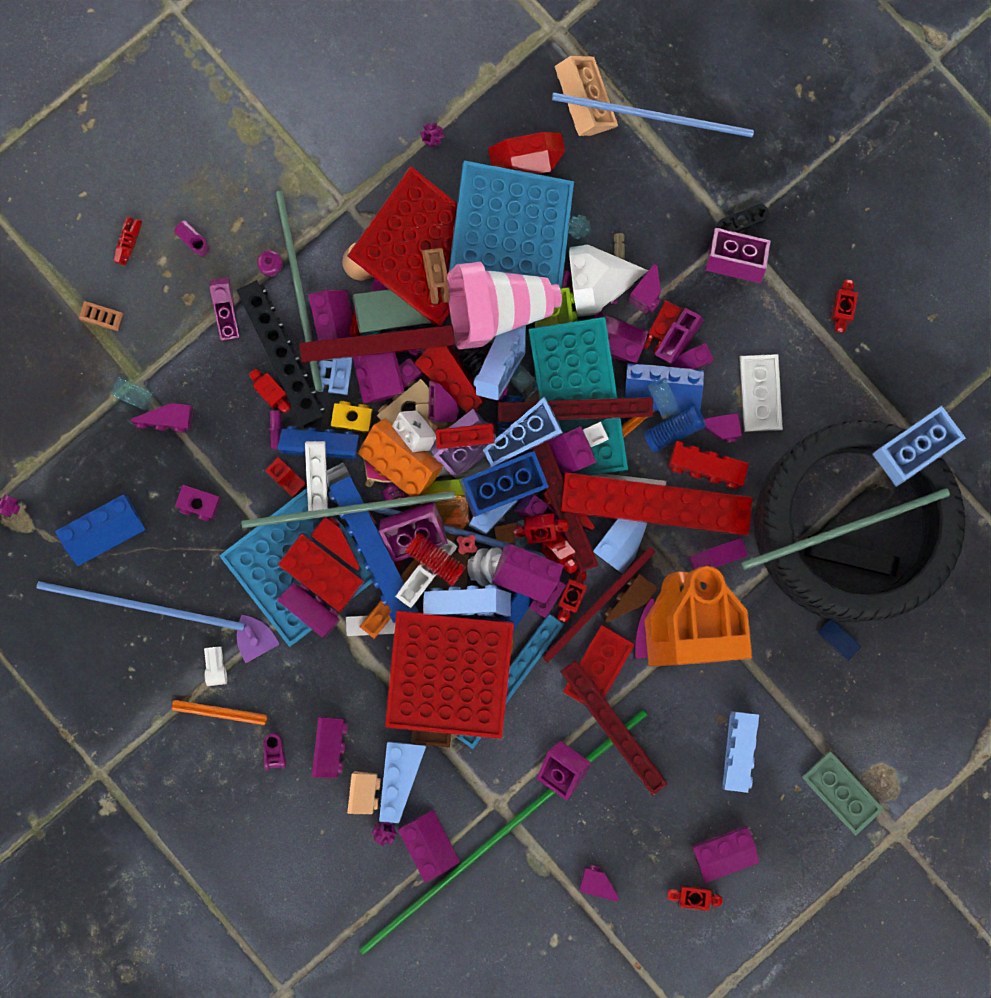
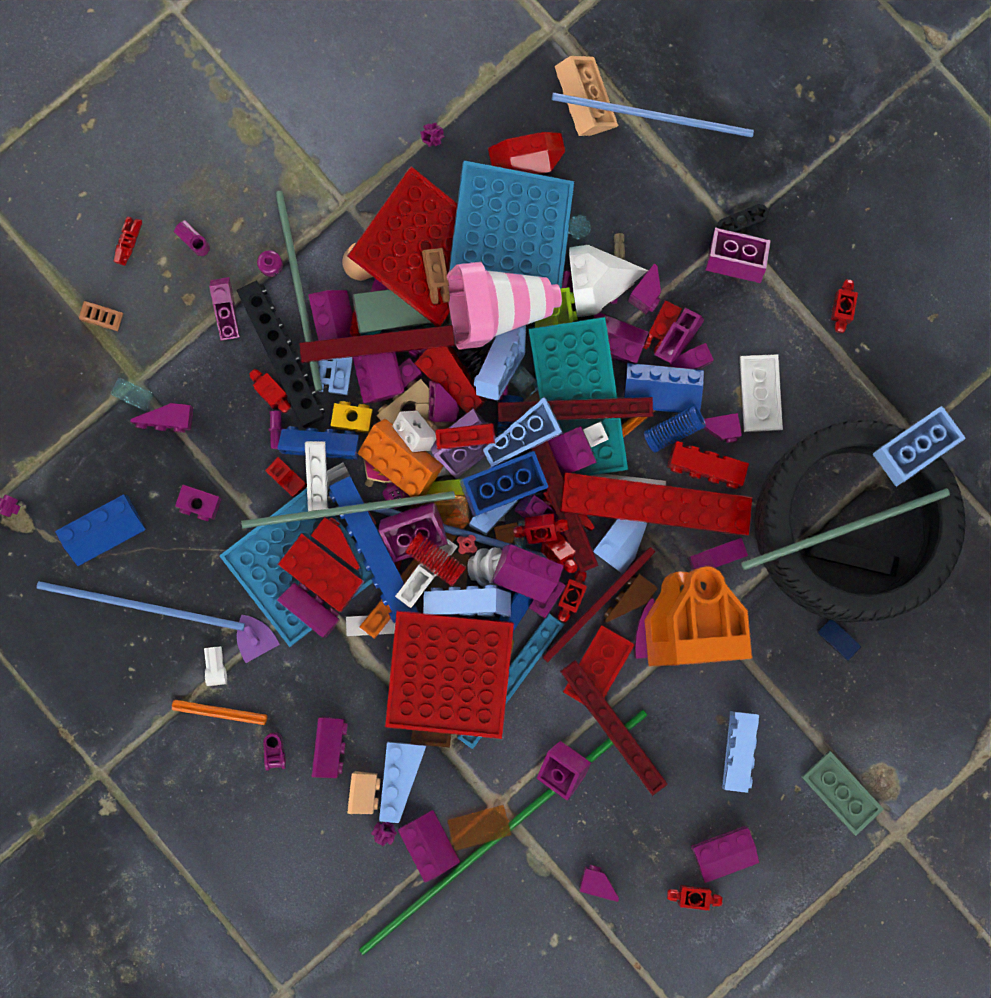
(479, 827): none -> clear orange piece
(664, 398): clear light blue slope -> none

